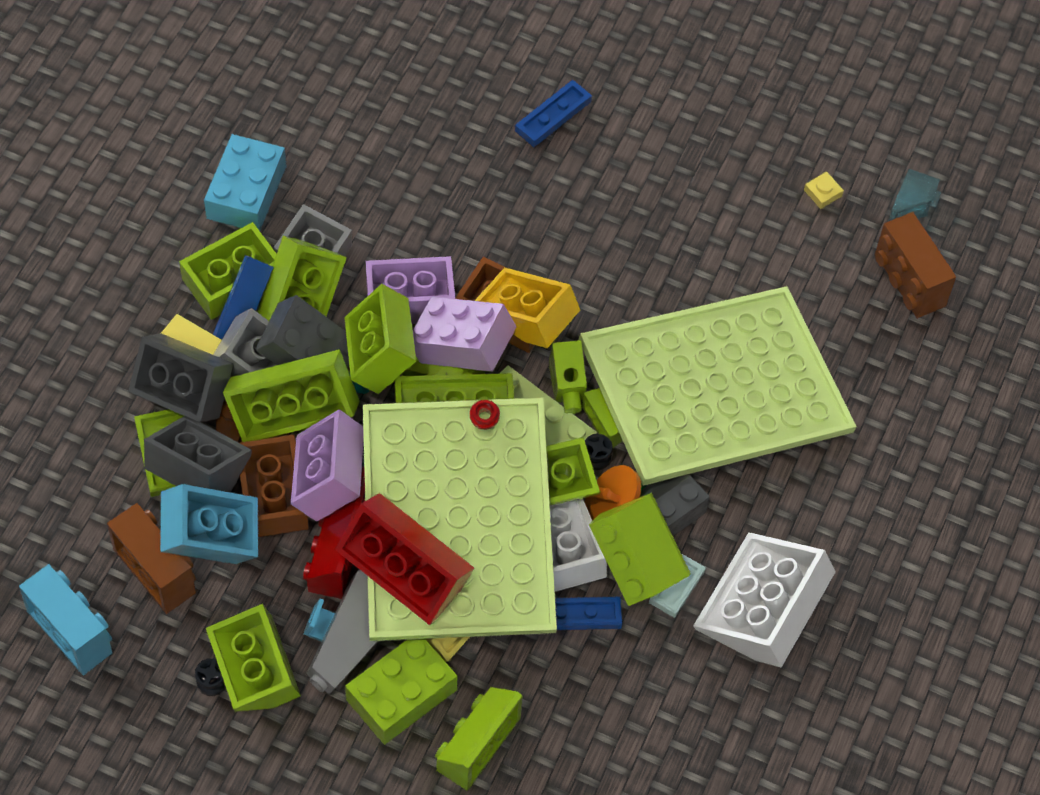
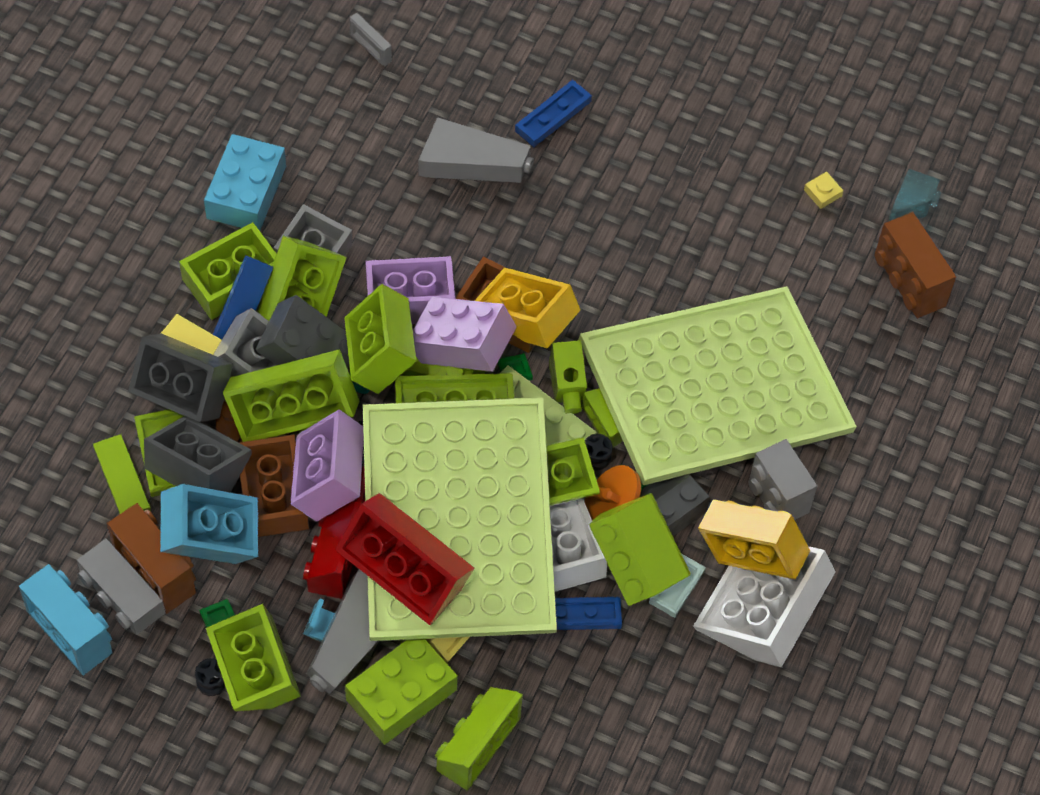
(120, 473): none -> lime tile
(120, 587): none -> light grey brick
(216, 613): none -> green tile
(370, 39): none -> light grey tile
(472, 154): none -> light grey slope
(484, 406): red plate -> none
(518, 363): none -> green tile
(754, 538): none -> yellow brick
(782, 480): none -> light grey brick

